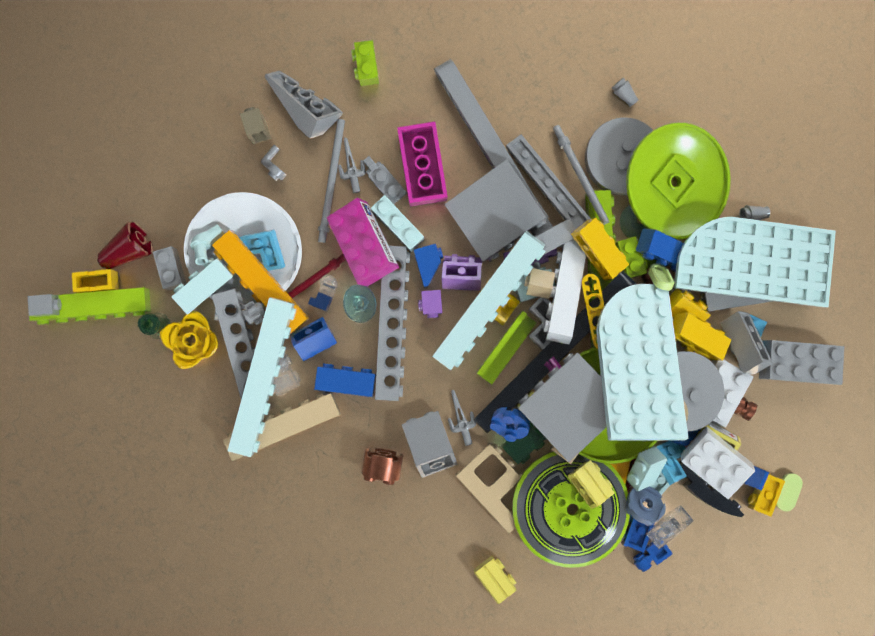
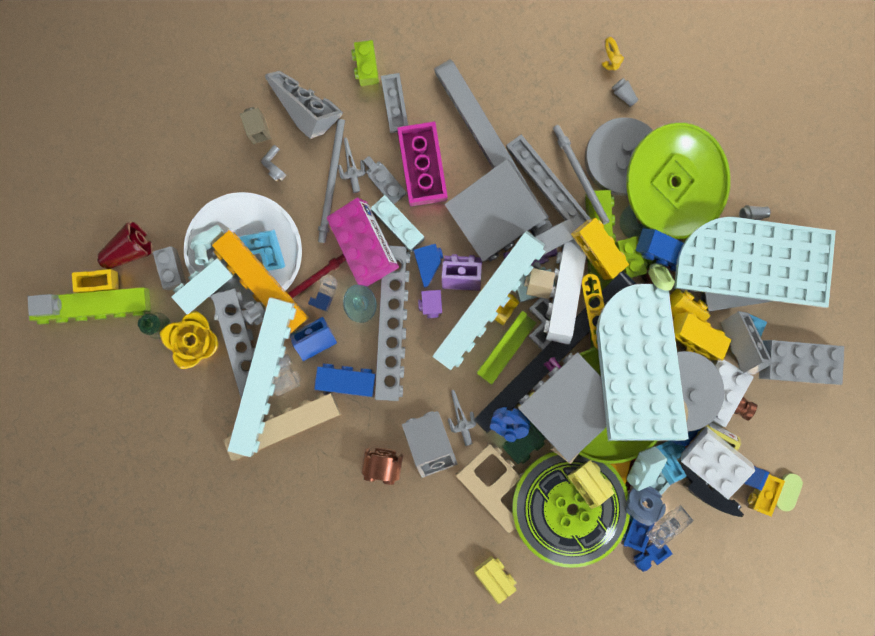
(394, 101): none -> light grey plate
(614, 56): none -> yellow piece

